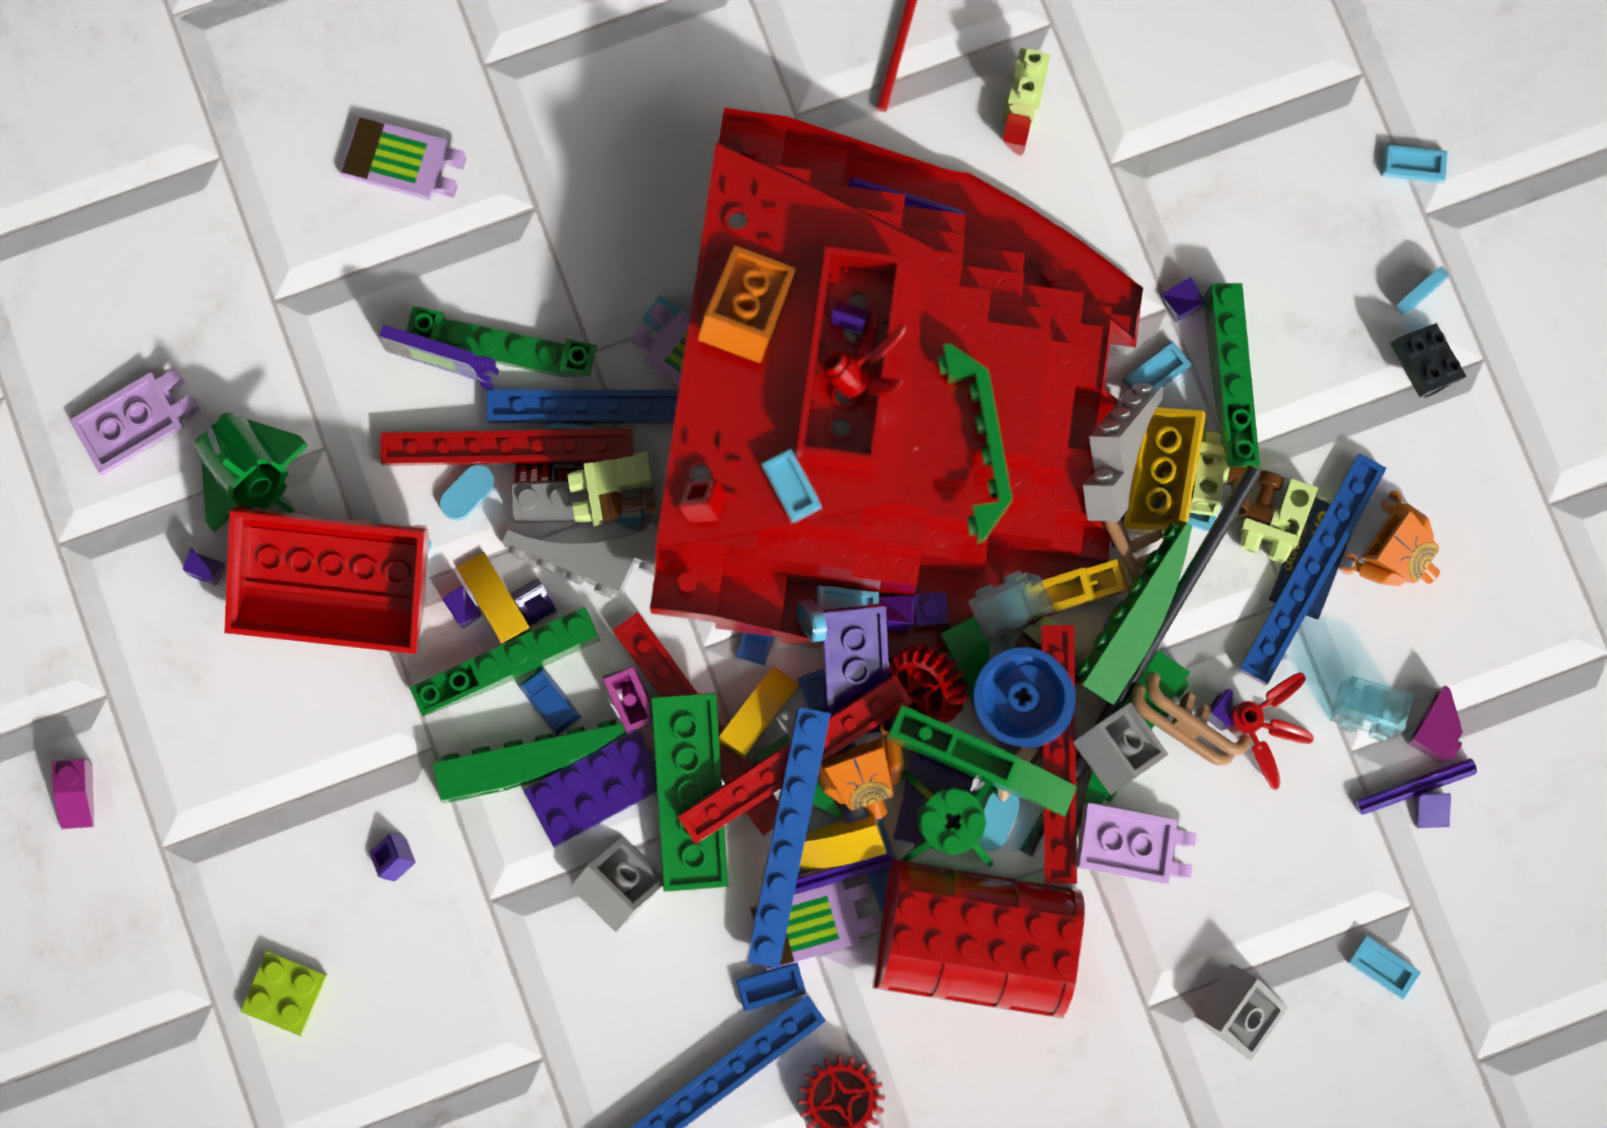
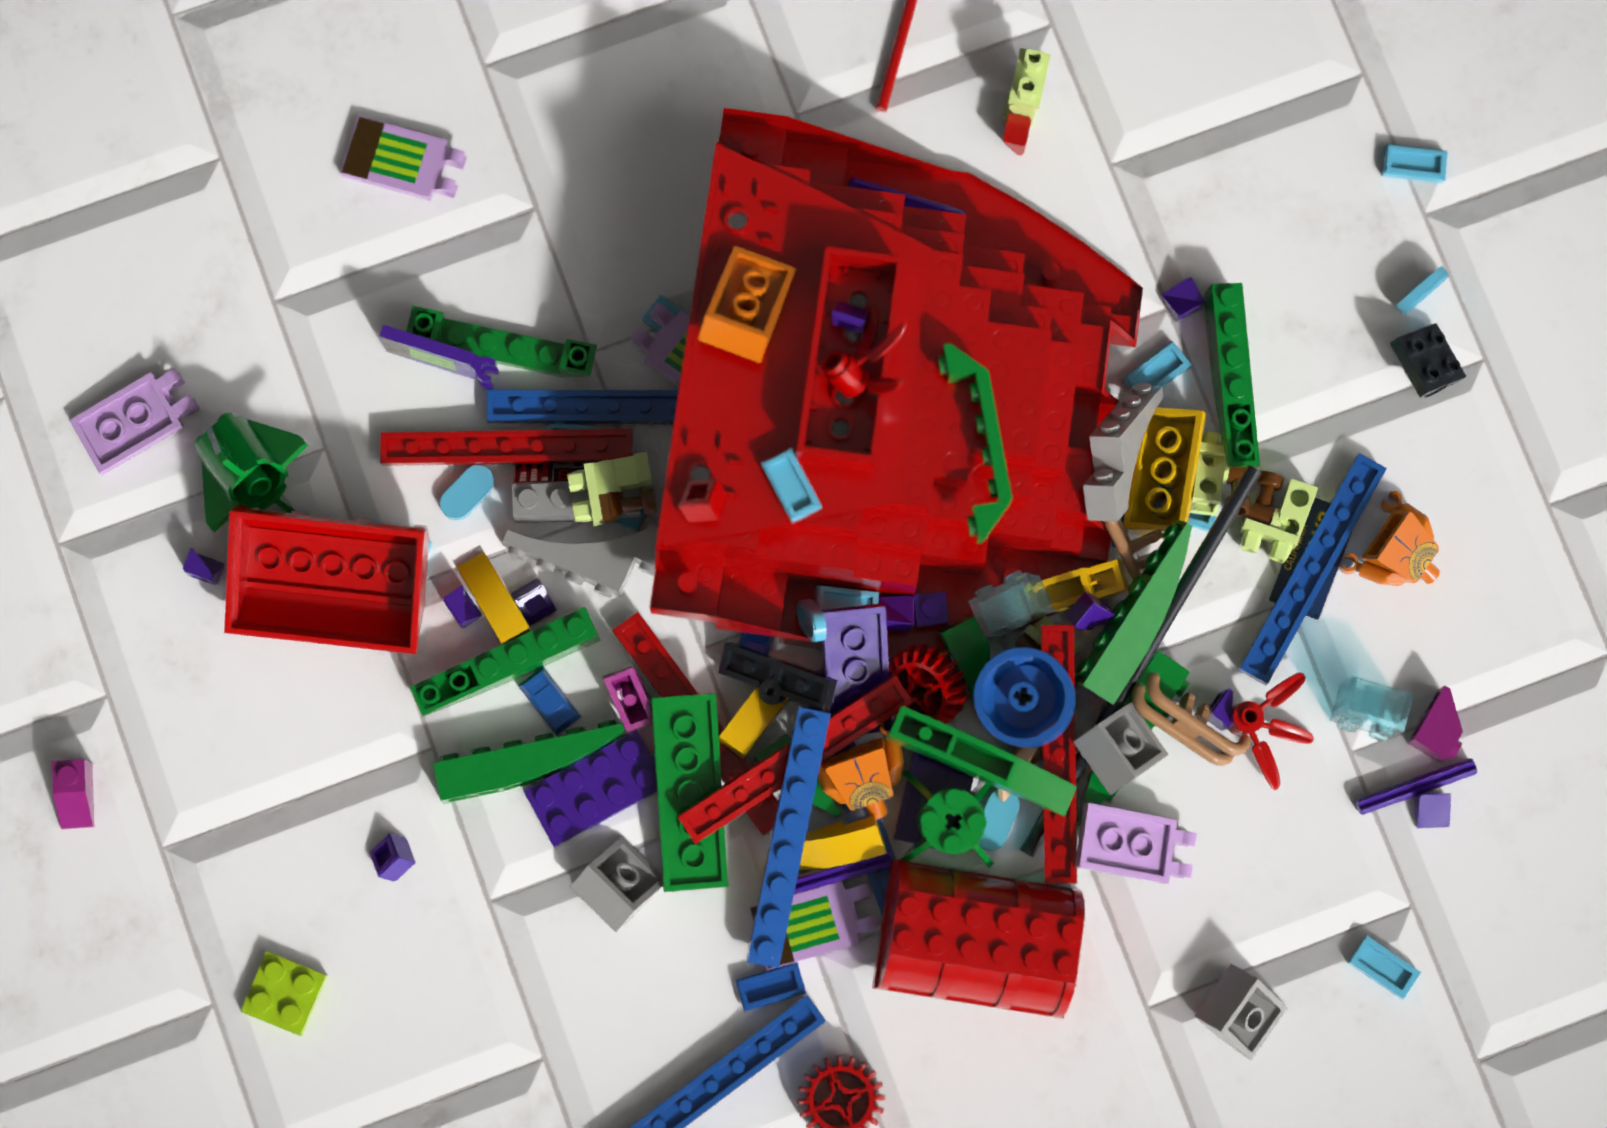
(777, 677): none -> black hinge
(1089, 612): none -> dark purple slope

